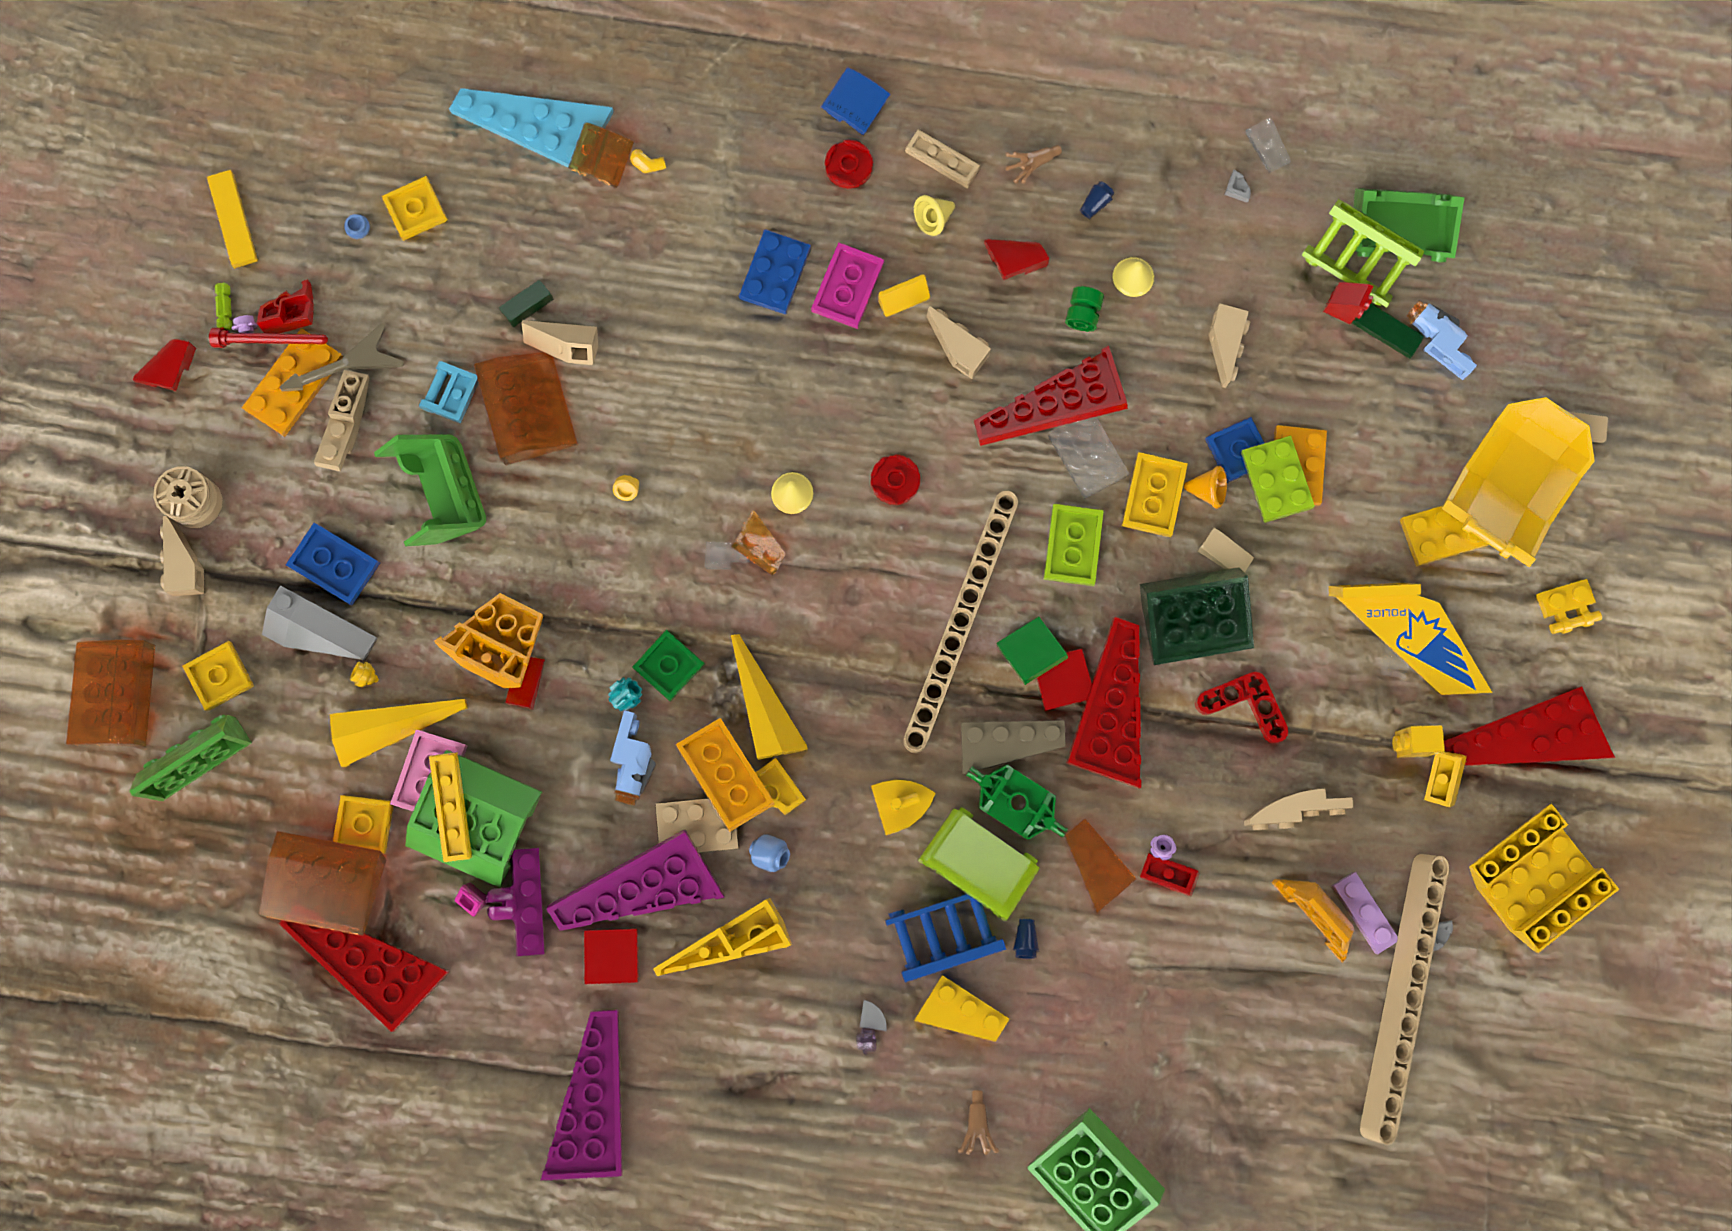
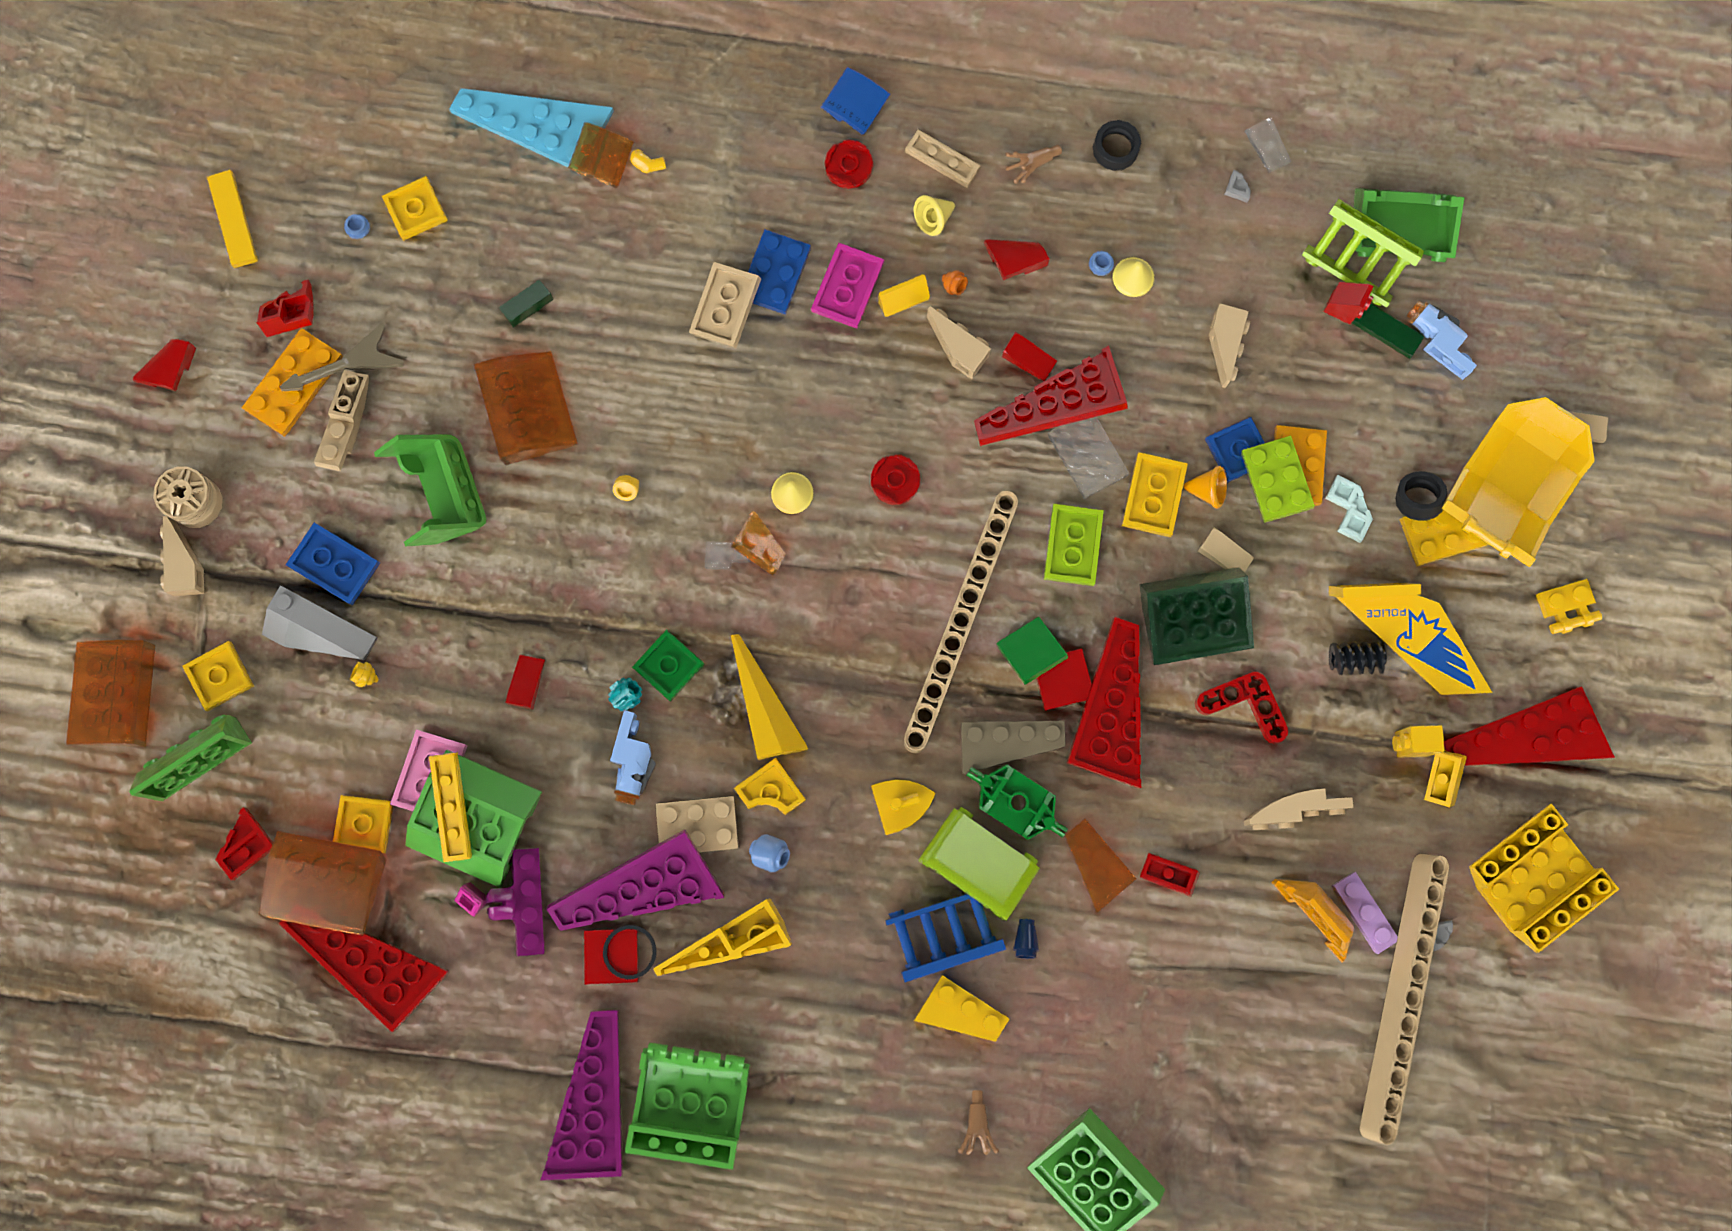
(220, 338): red piece -> none
(223, 306): lime axle -> none
(243, 846): none -> red wing
(244, 324): lavender plate -> none
(367, 731): yellow wedge -> none
(456, 395): medium azure plate -> none
(495, 641): light orange wedge -> none
(564, 341): tan slope -> none
(654, 952): none -> black piece
(688, 1106): none -> bright green slope
(725, 305): none -> tan plate
(725, 774): light orange plate -> none
(866, 1041): plate -> none
(872, 1017): light grey tile -> none
(955, 282): none -> orange plate
(1028, 357): none -> red slope
(1084, 307): green wheel -> none
(1097, 199): dark blue cone -> none
(1101, 263): none -> medium blue plate
(1122, 128): none -> black tyre
(1163, 840): lavender plate -> none
(1351, 498): none -> light aqua tile
(1358, 656): none -> black piece
(1424, 480): none -> black tyre

